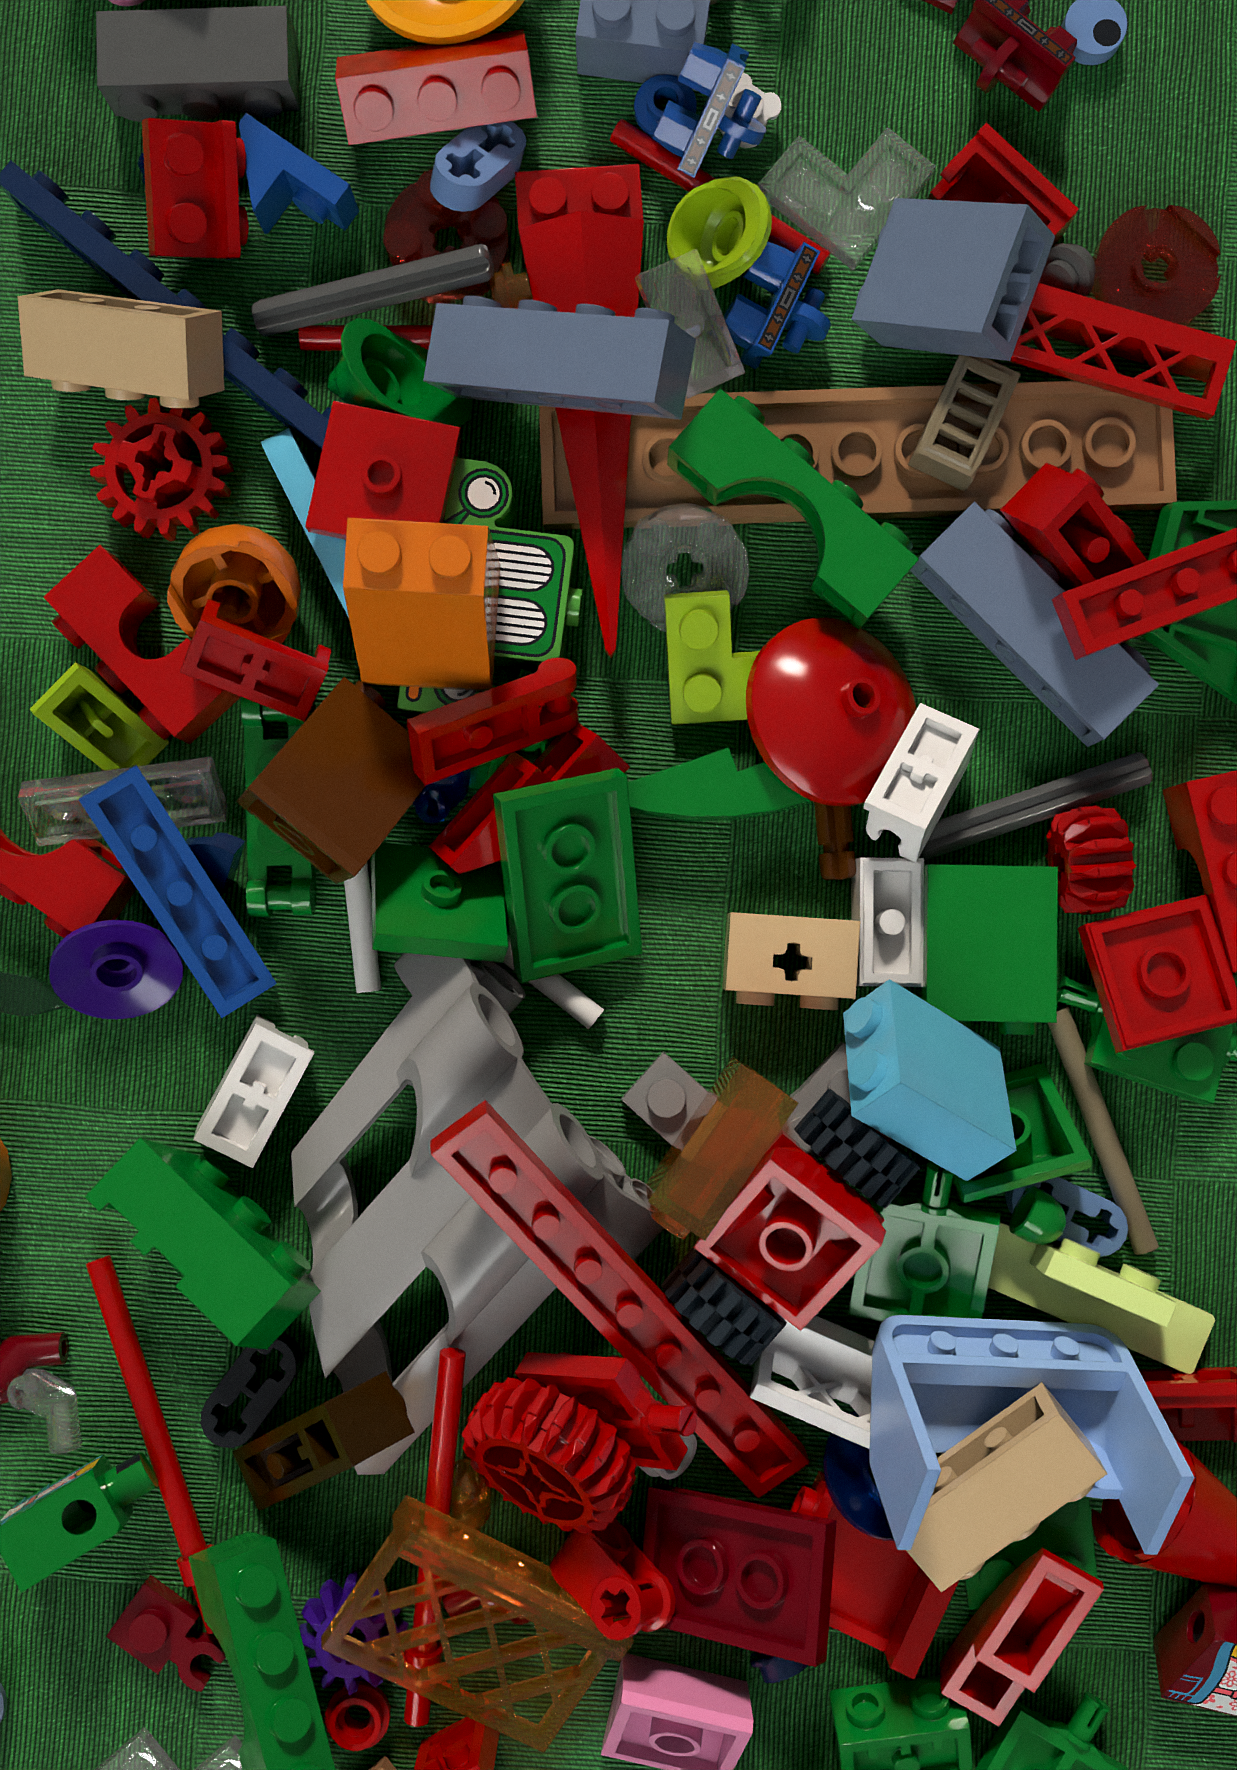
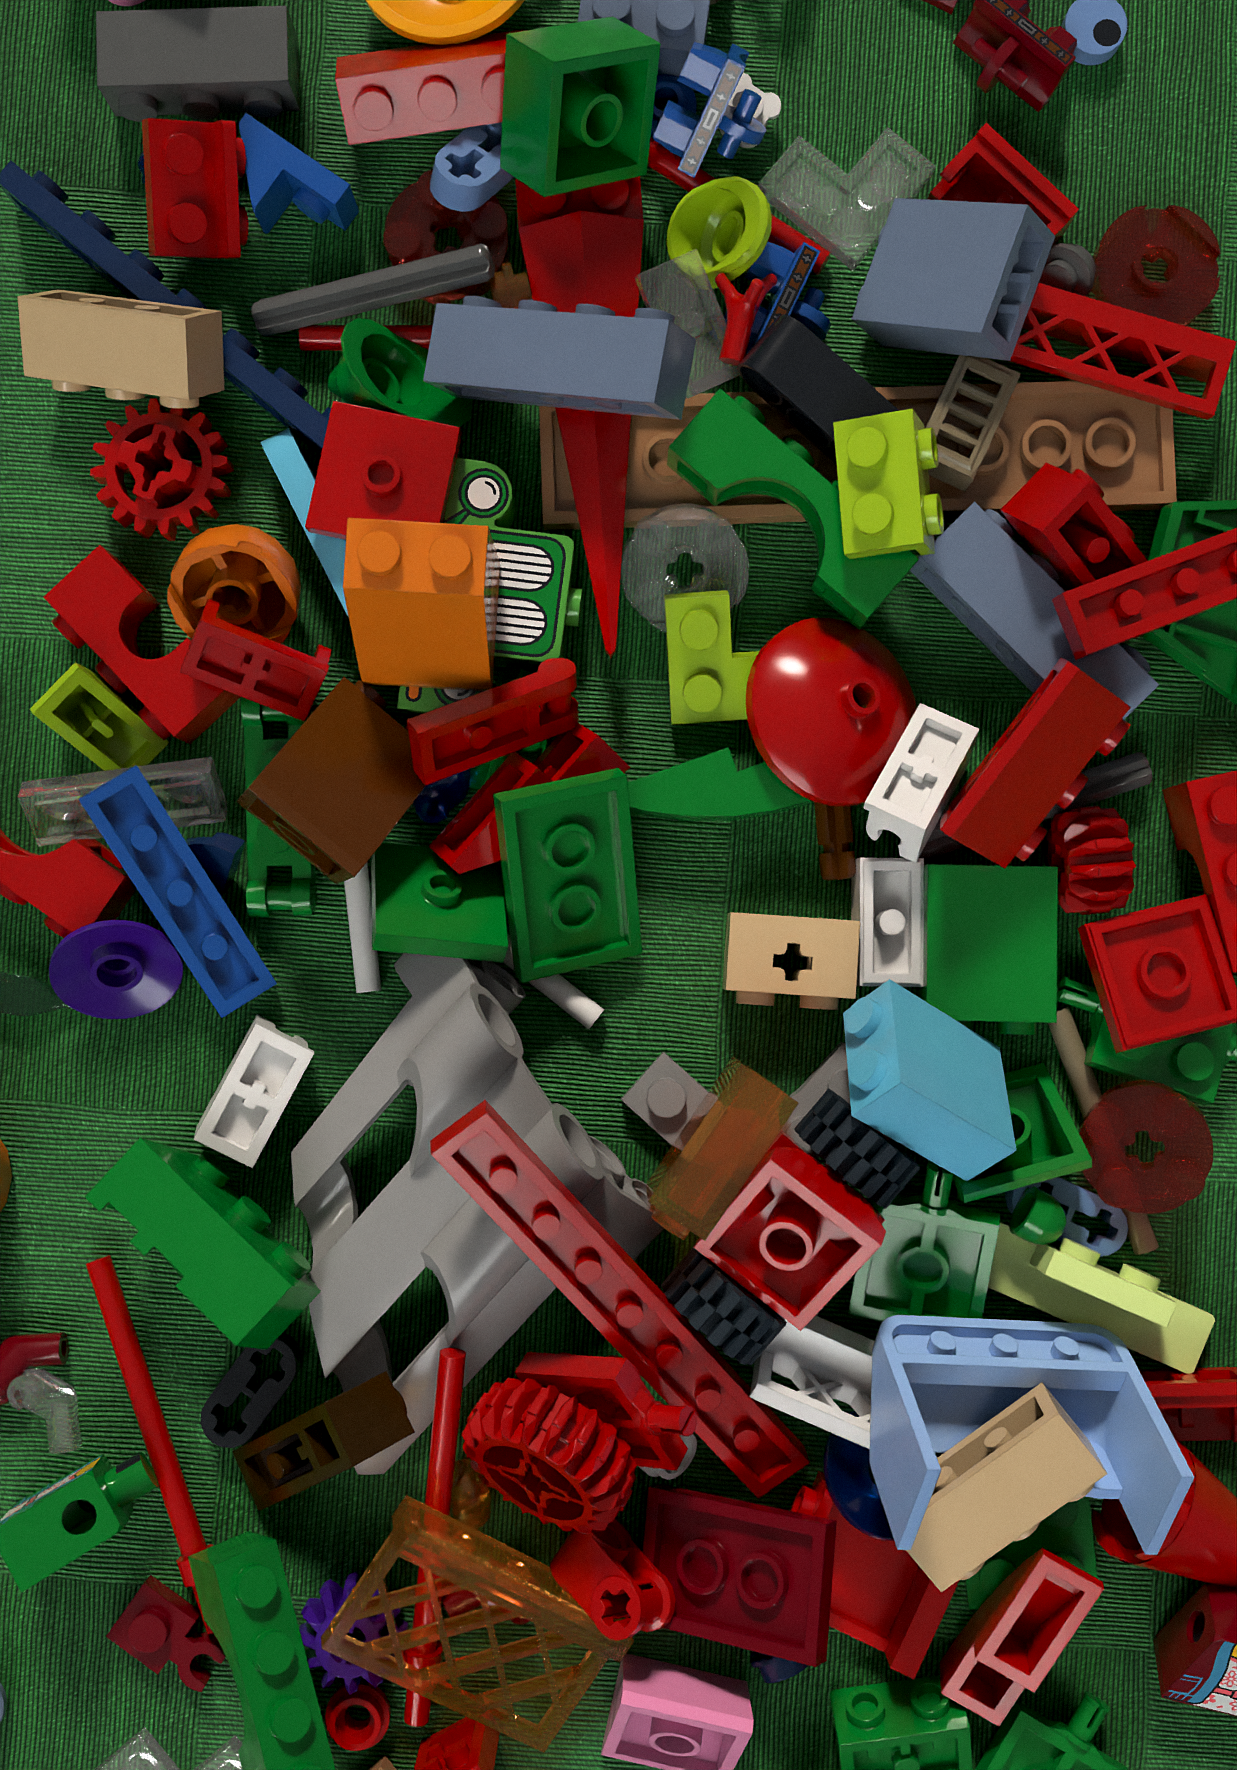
(578, 104): none -> green brick
(741, 315): none -> red bar
(808, 382): none -> black beam
(887, 484): none -> lime bracket
(1035, 765): none -> red slope
(1168, 1117): none -> clear red plate

